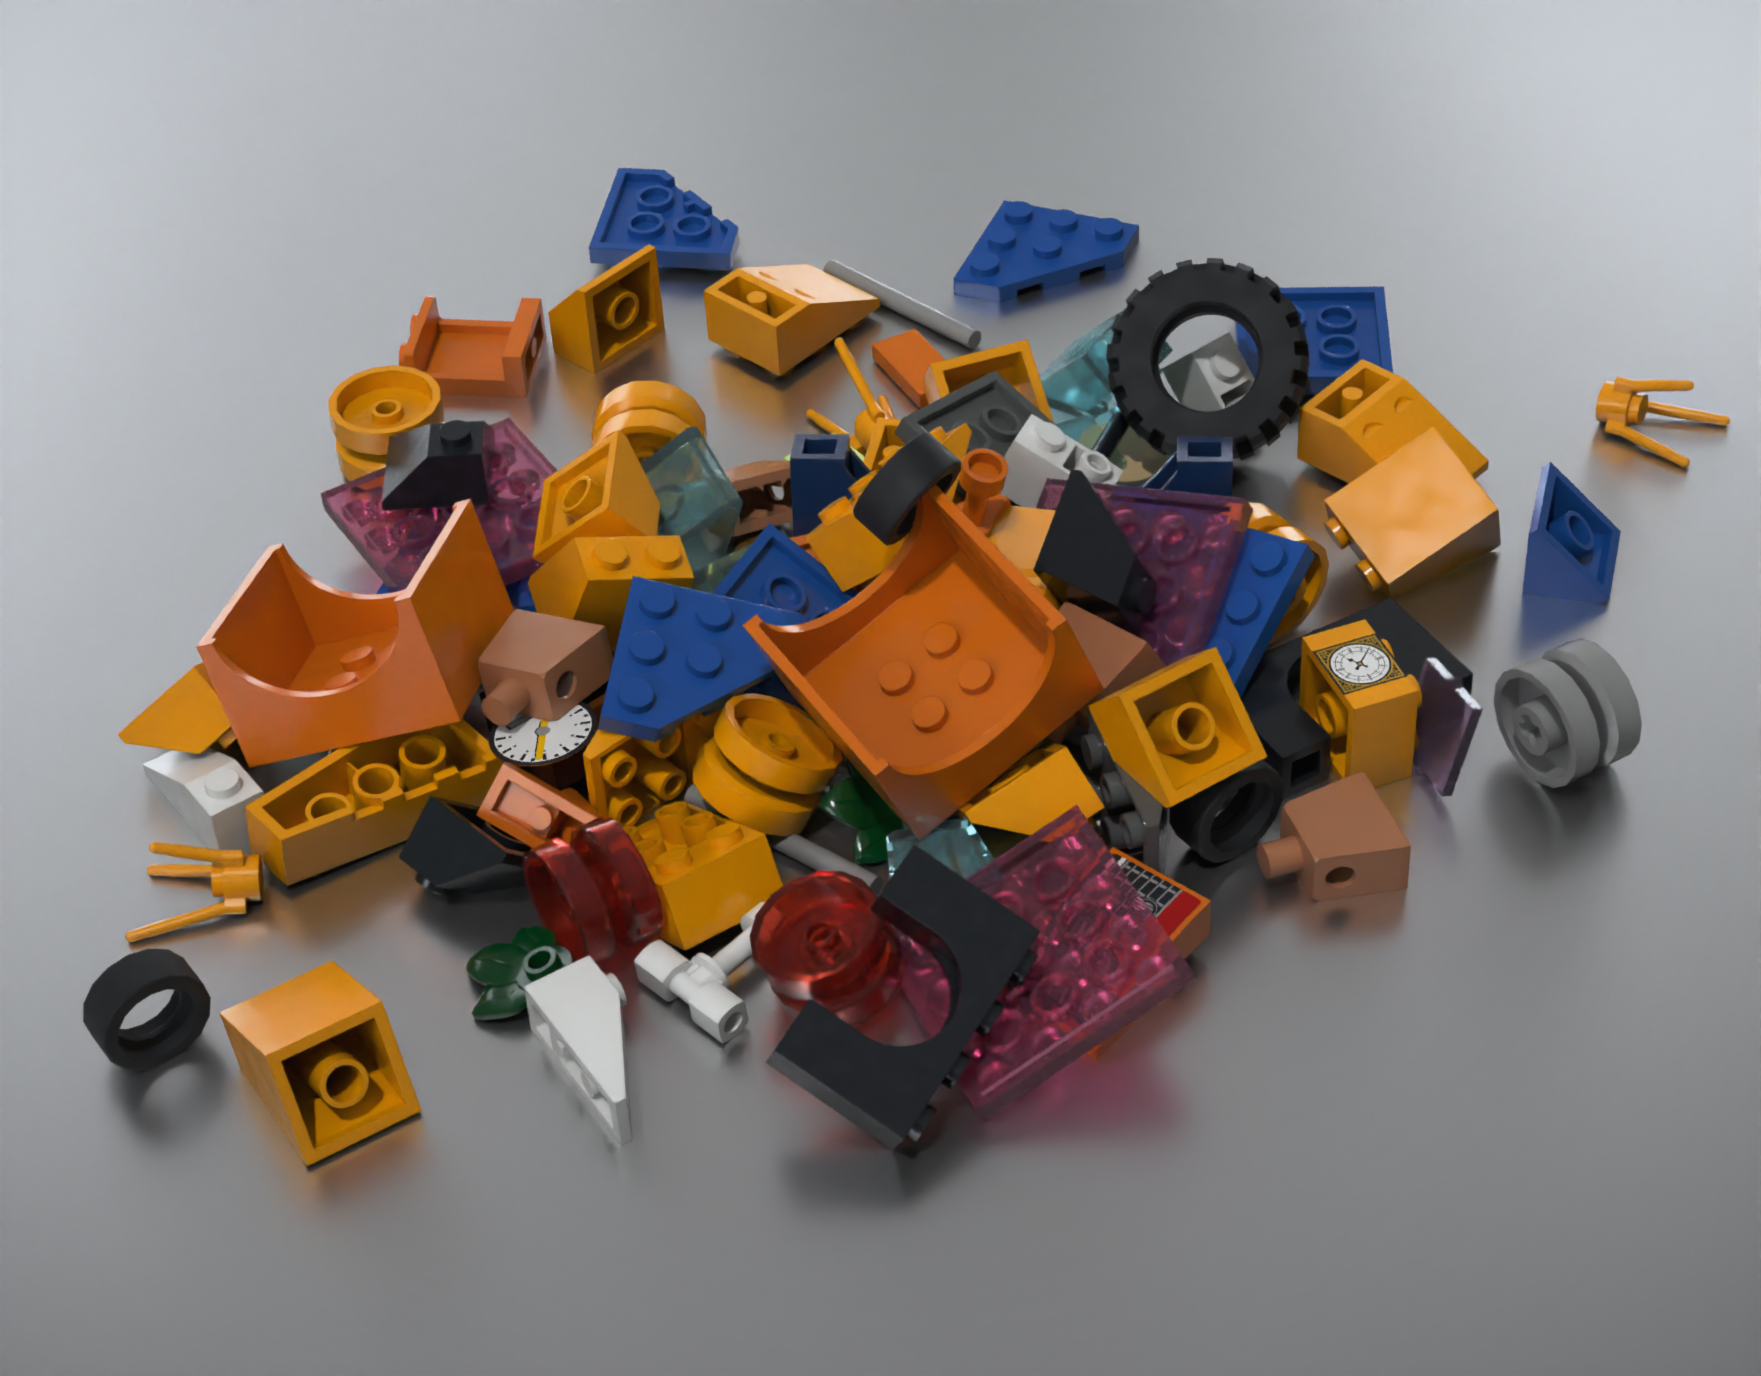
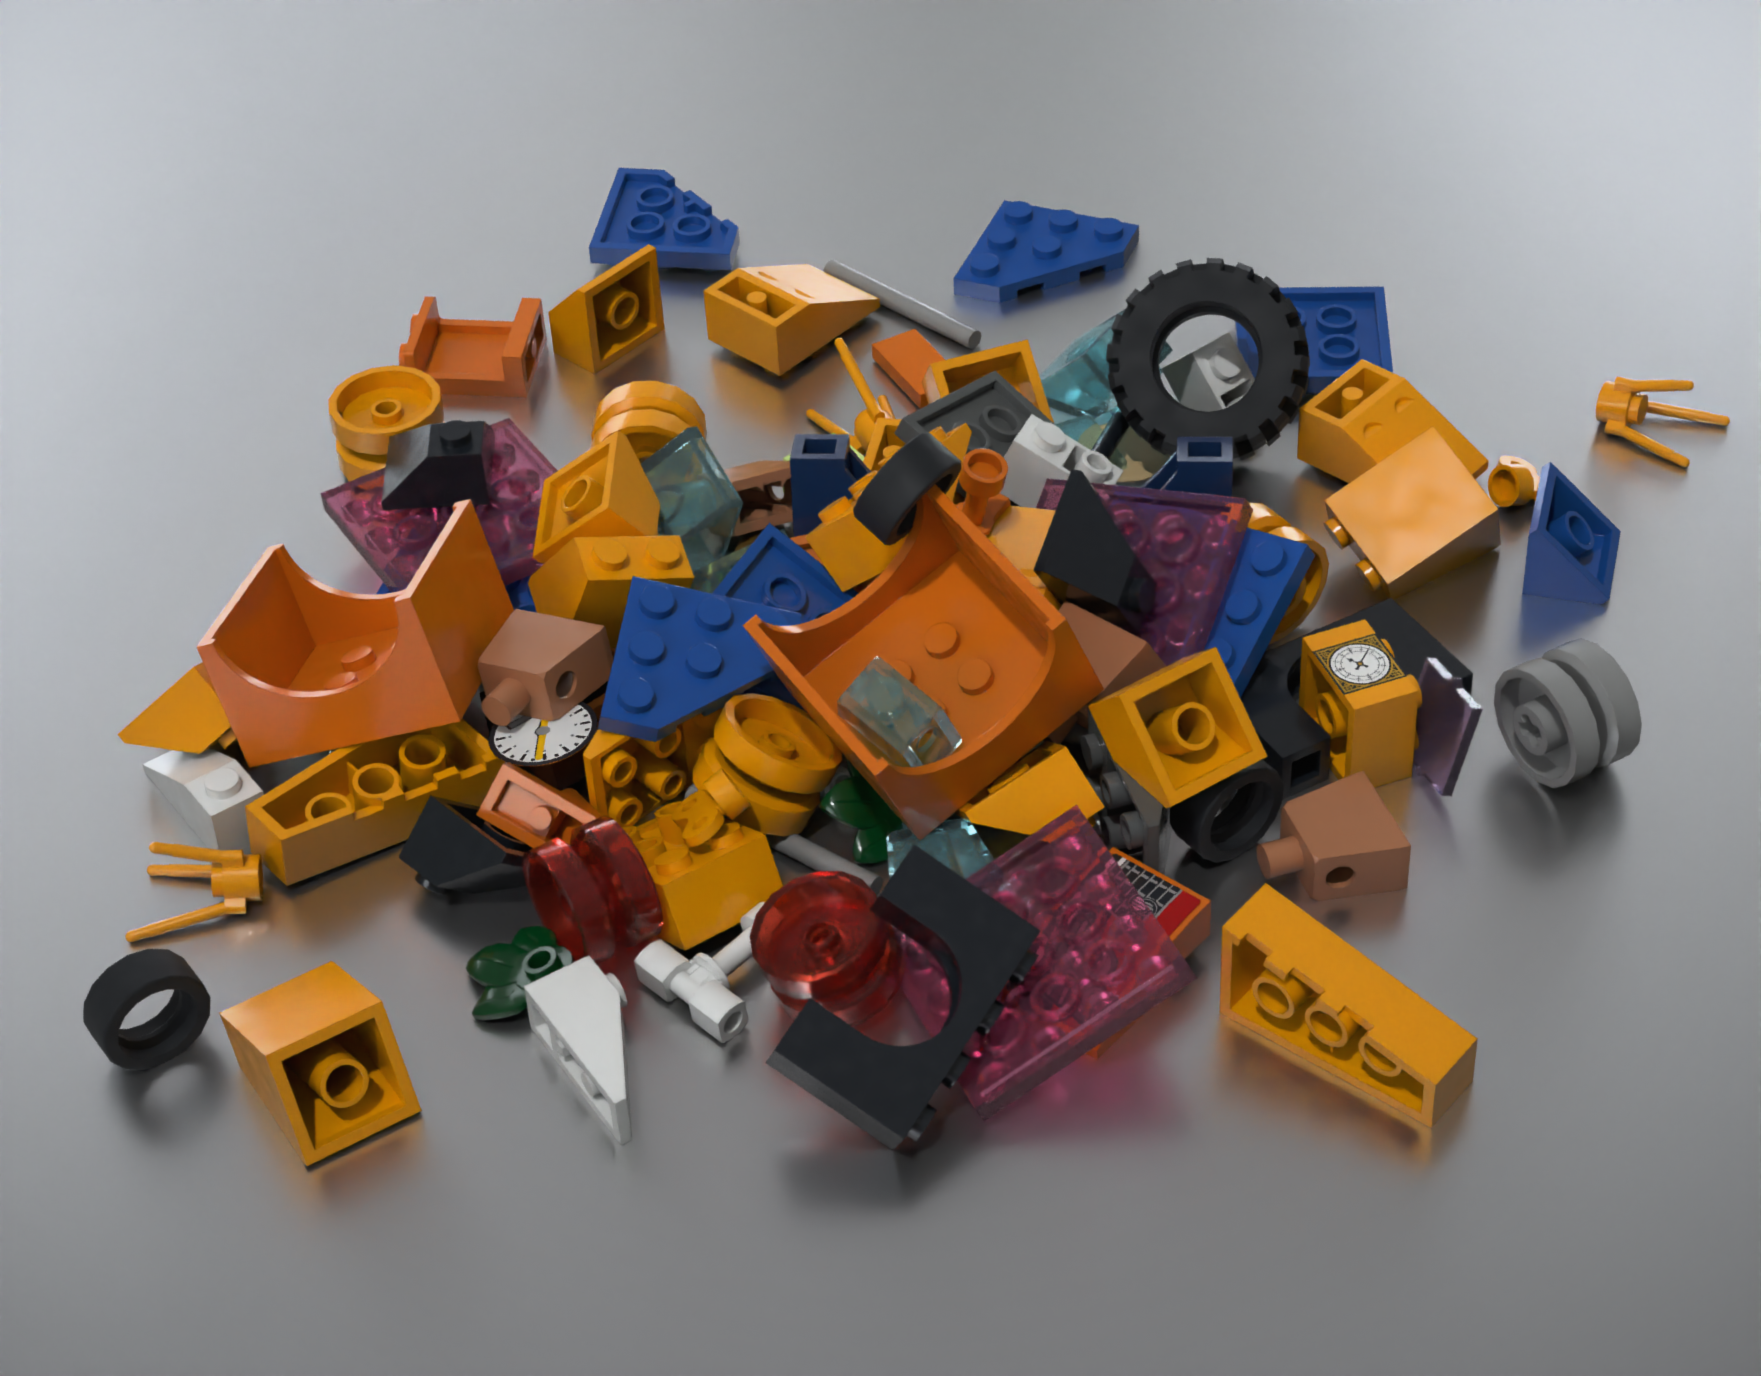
(703, 811): none -> light orange piece
(896, 716): none -> clear light blue torso
(1340, 1009): none -> light orange wedge
(1513, 482): none -> light orange piece

